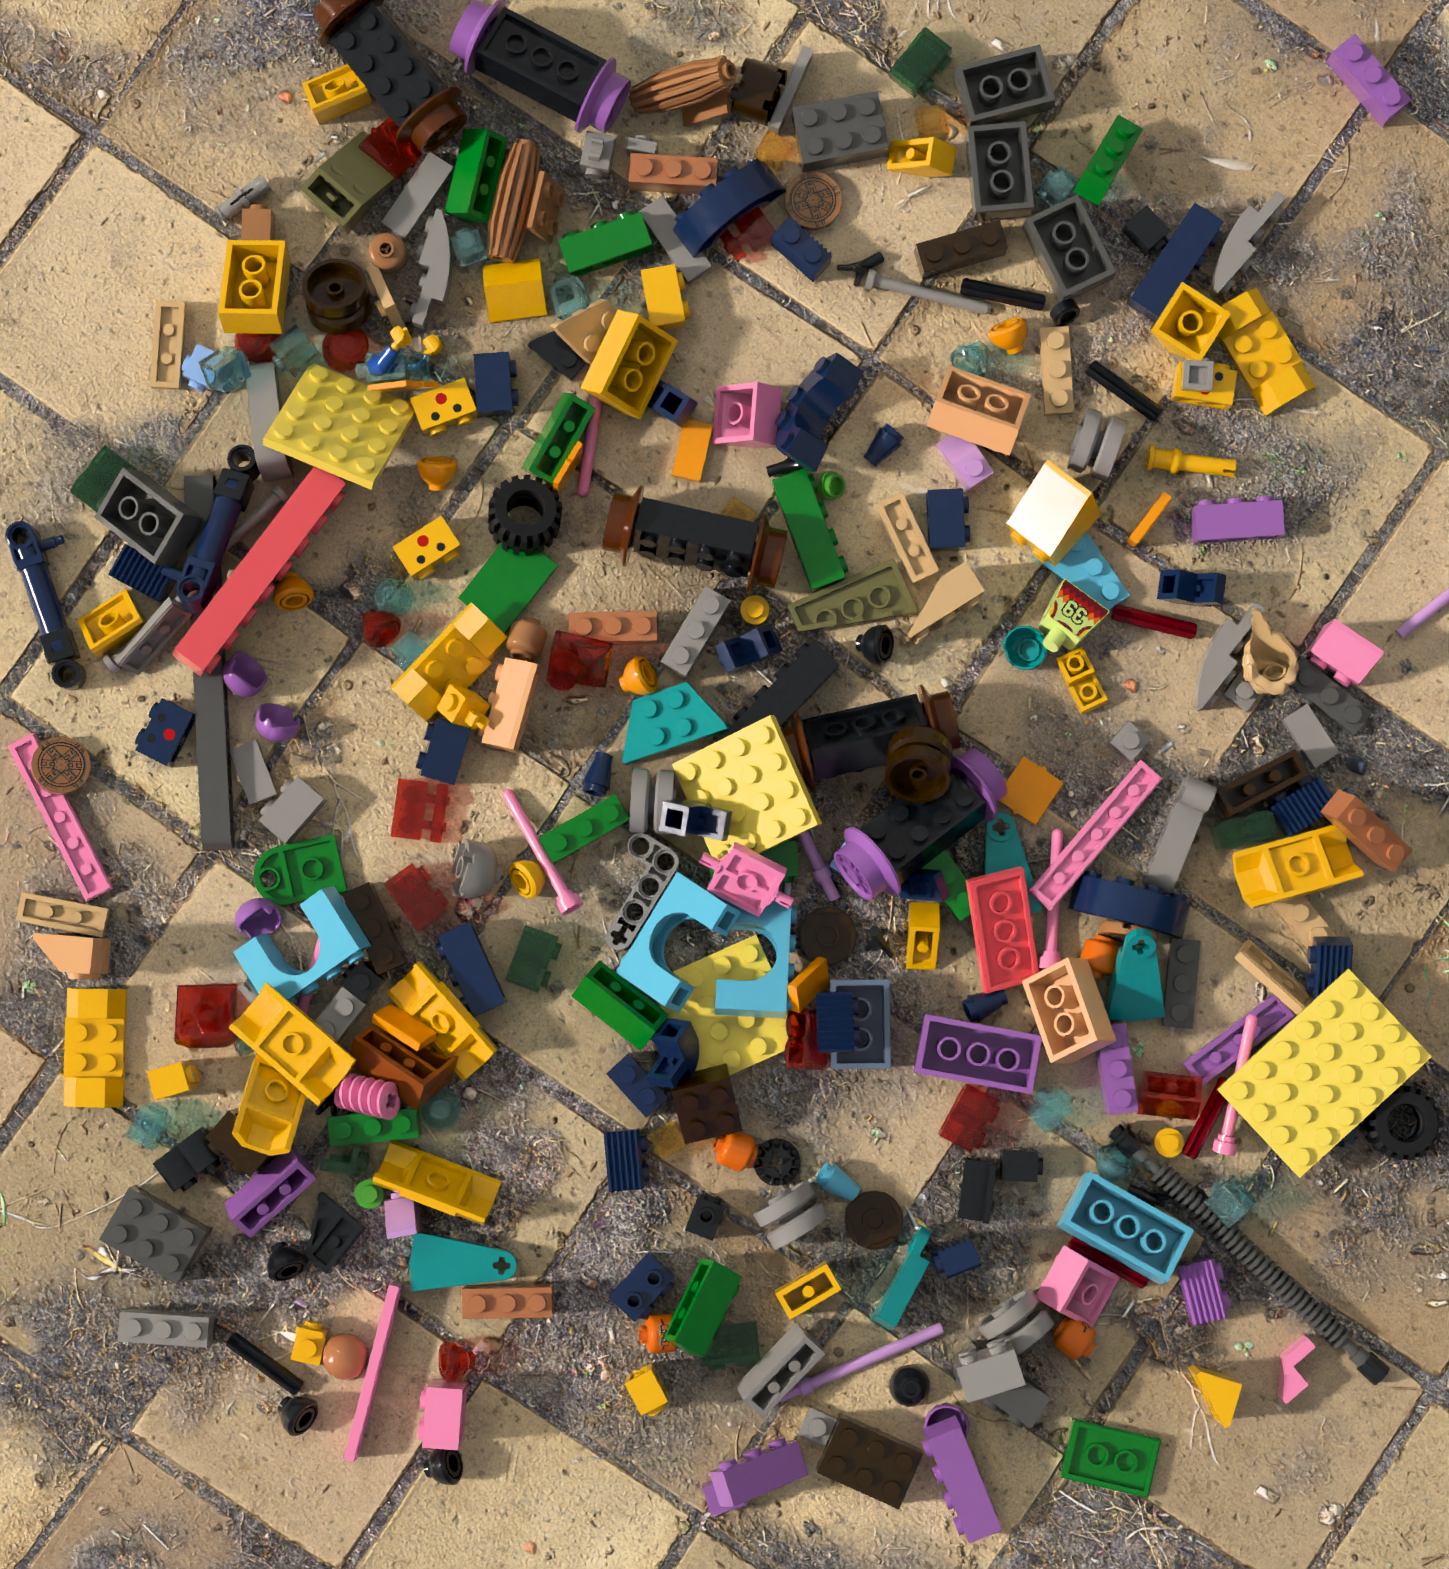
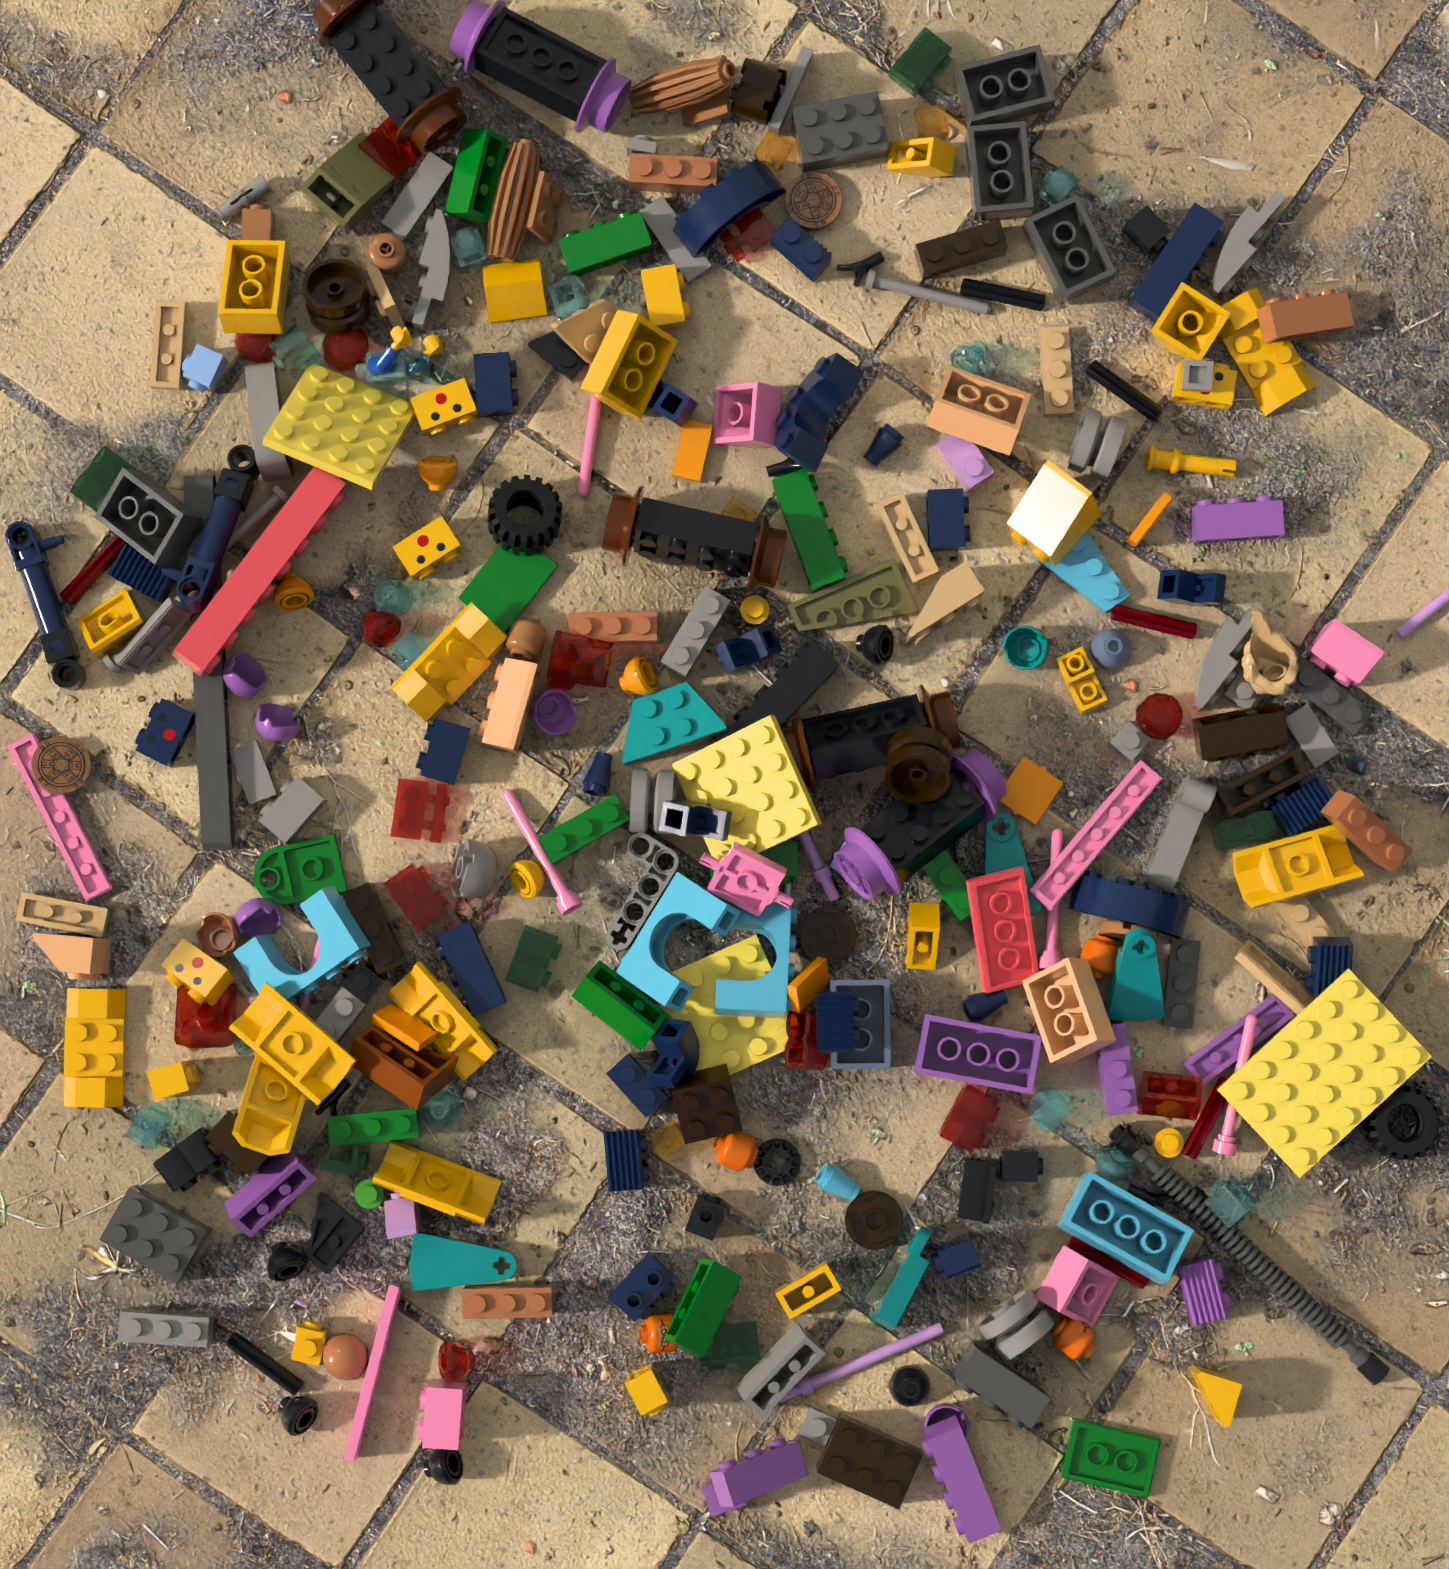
(93, 571): none -> dark red axle
(196, 972): none -> yellow brick
(218, 935): none -> nougat hair
(225, 369): clear light blue brick -> none
(336, 94): yellow slope -> none
(368, 1096): bright pink piece -> none
(401, 386): light orange piece -> none
(464, 707): yellow brick -> none
(553, 711): none -> medium lavender hair
(558, 437): green brick -> none
(568, 468): light orange piece -> none
(597, 155): light grey brick -> none
(792, 1217): light grey wheel -> none
(831, 485): bright green plate -> none
(878, 940): black bar -> none
(926, 886): dark blue plate -> none
(988, 1370): light grey brick -> none
(1009, 334): light orange brick -> none
(1065, 312): black tile -> none
(1070, 617): yellowish green torso -> none
(1108, 160): green brick -> none
(1110, 648): none -> sand blue brick
(1159, 716): none -> clear red hair
(1240, 732): none -> dark brown brick
(1290, 1381): bright pink slope -> none
(1305, 316): none -> nougat brick
(1368, 80): medium lavender brick -> none

